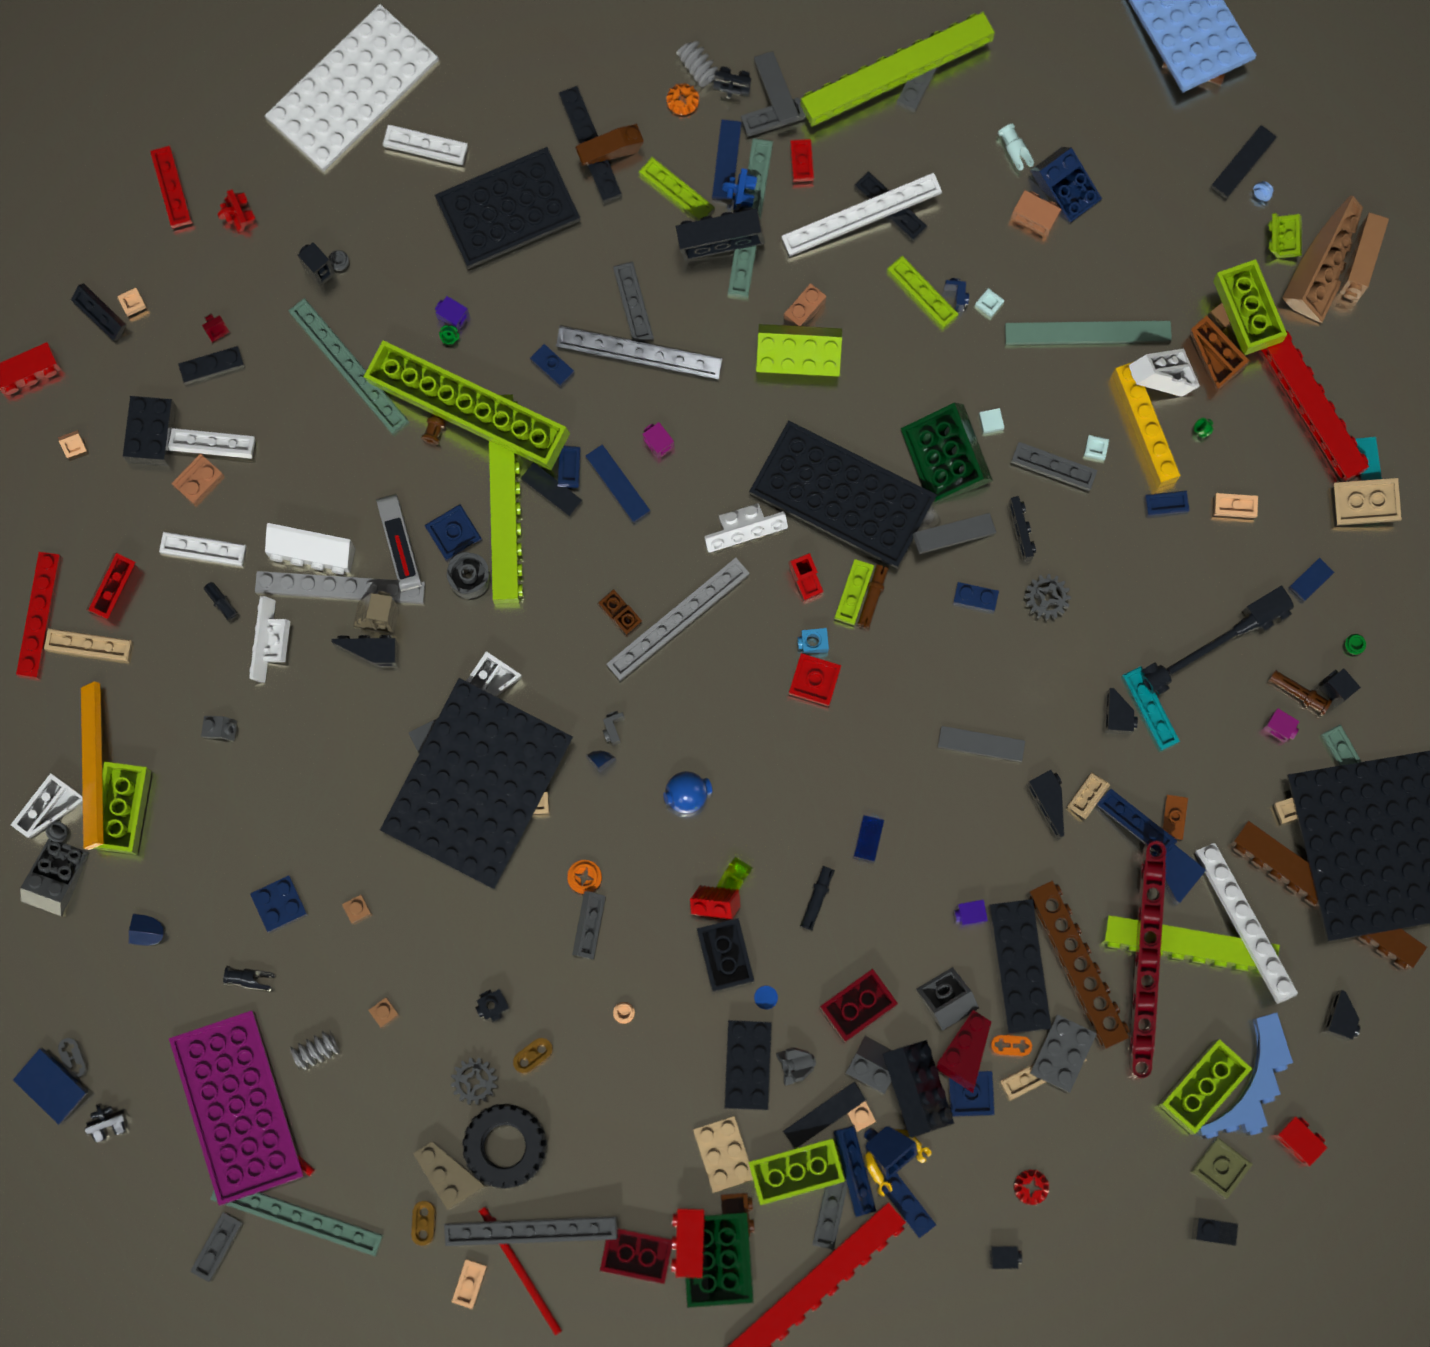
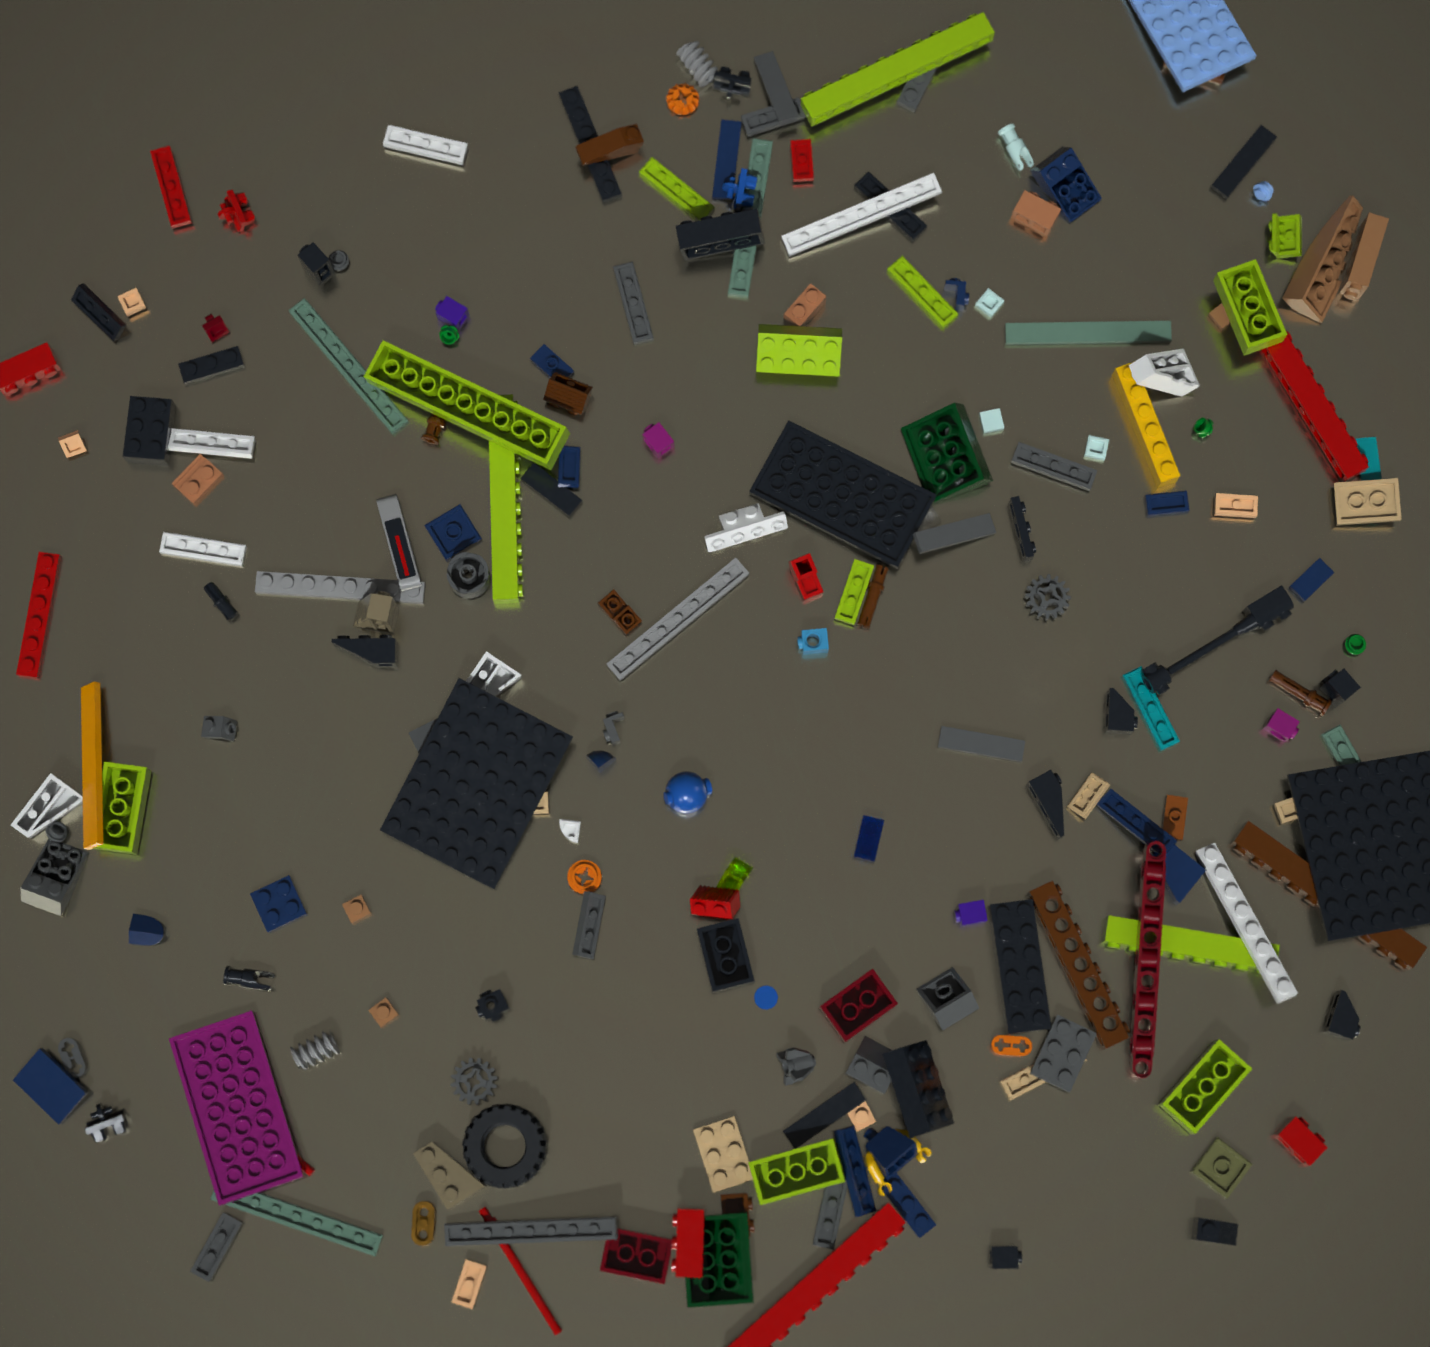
(88, 645): tan tile -> none
(110, 586): red brick -> none
(269, 639): white bracket -> none
(309, 548): white slope -> none
(351, 87): white plate -> none
(507, 207): black plate -> none
(532, 1055): pearl gold plate -> none
(567, 393): none -> reddish brown brick
(570, 829): none -> white tile
(617, 483): dark blue tile -> none
(623, 1012): light nougat plate -> none
(639, 352): tile -> none
(748, 1065): black brick -> none
(814, 679): red plate -> none
(817, 898): black pin -> none
(965, 1052): dark red wedge -> none
(975, 597): dark blue plate -> none
(976, 1103): dark blue plate -> none
(1023, 1192): red gear -> none
(1217, 353): dark orange wedge -> none
(1247, 1111): medium blue arch -> none

